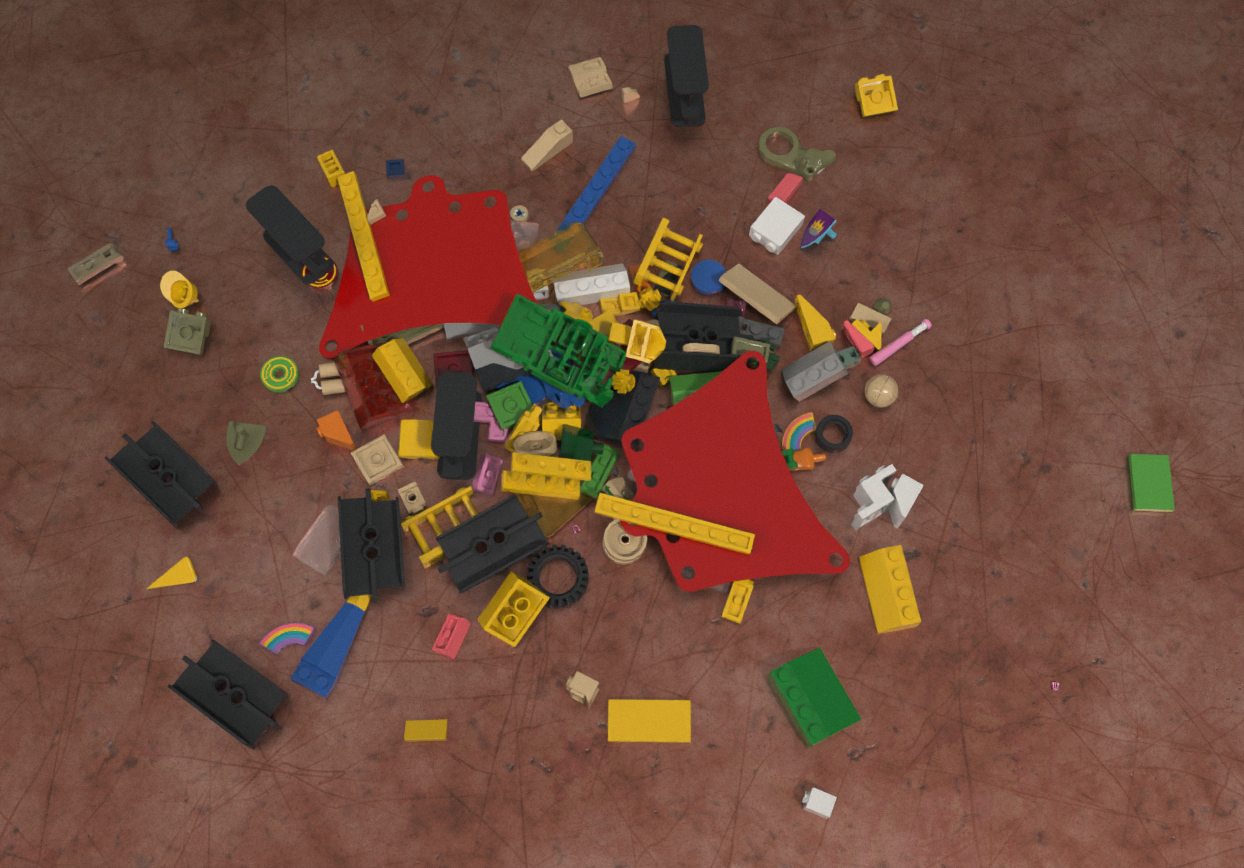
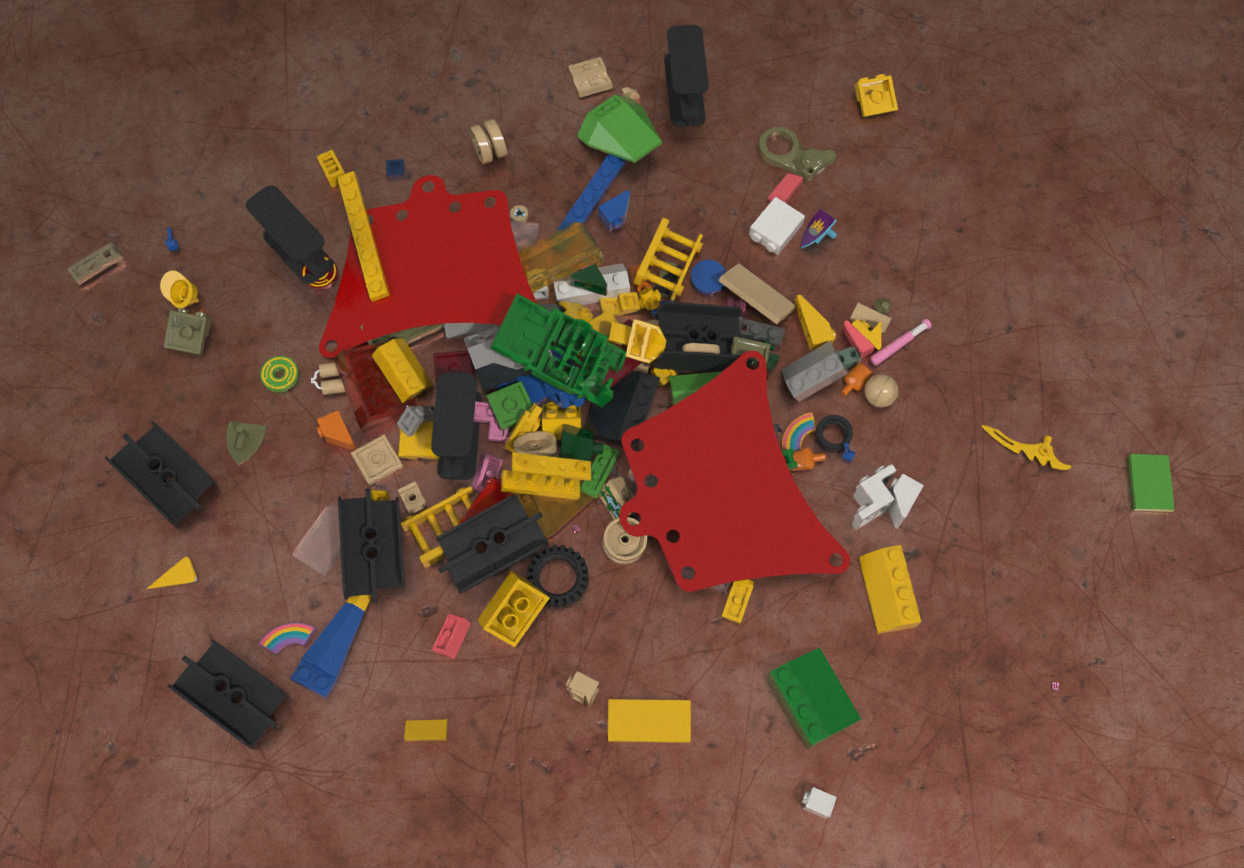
(376, 212): tan tile -> none
(414, 416): none -> light grey bracket
(487, 497): none -> red slope
(488, 141): none -> tan wheel
(548, 145): tan slope -> none
(590, 280): none -> dark green slope
(614, 211): none -> blue slope
(620, 129): none -> bright green wedge
(623, 381): yellow gear -> none
(674, 523): yellow plate -> none
(848, 454): none -> blue hand
(856, 378): none -> orange piece
(1042, 451): none -> yellow piece

